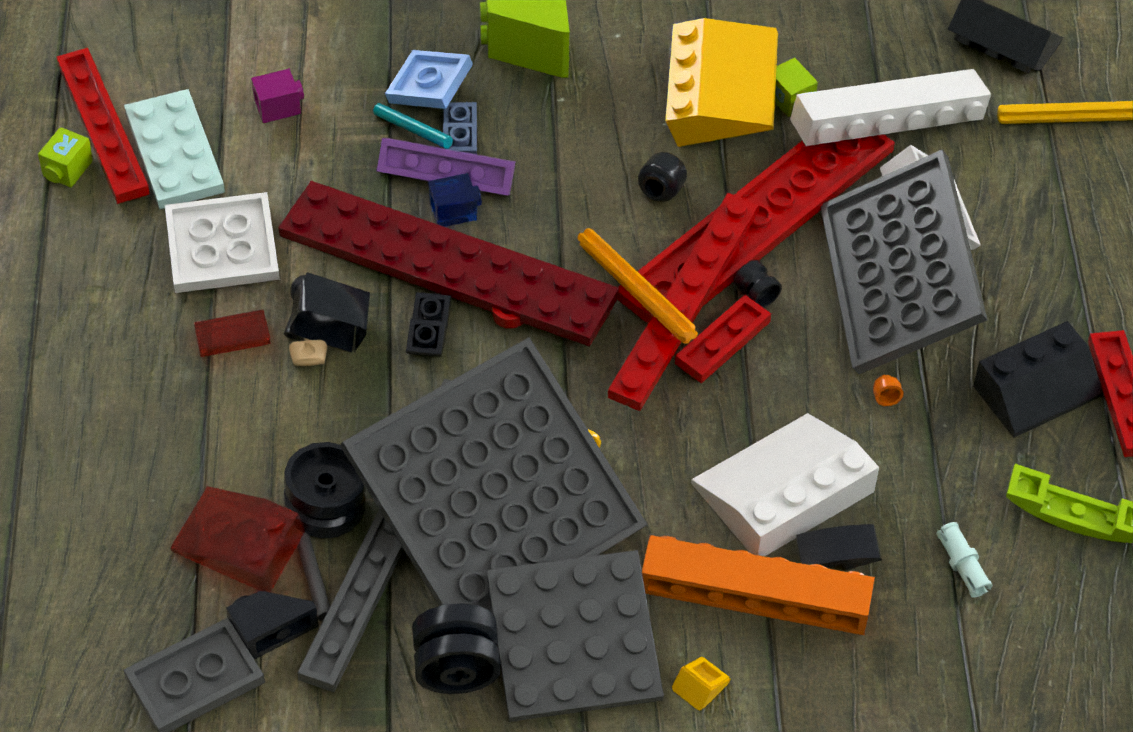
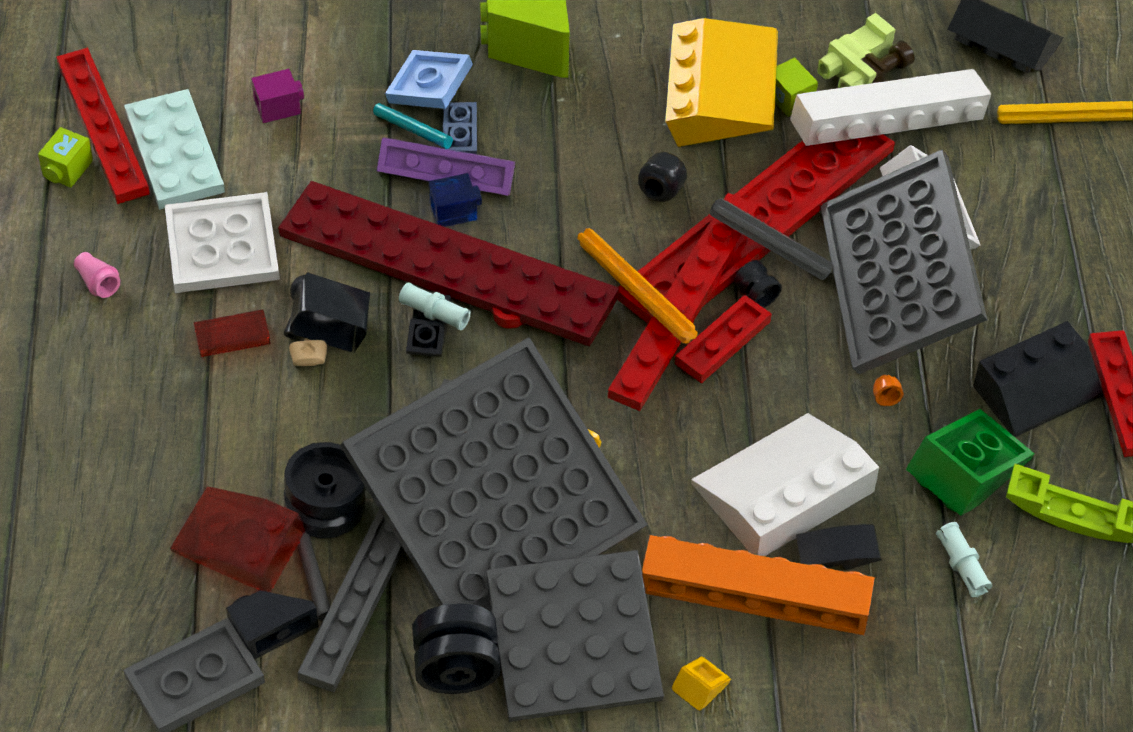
(98, 276): none -> bright pink cone
(434, 306): none -> light aqua pin
(771, 238): none -> dark grey axle
(860, 55): none -> yellowish green hips
(967, 461): none -> green slope

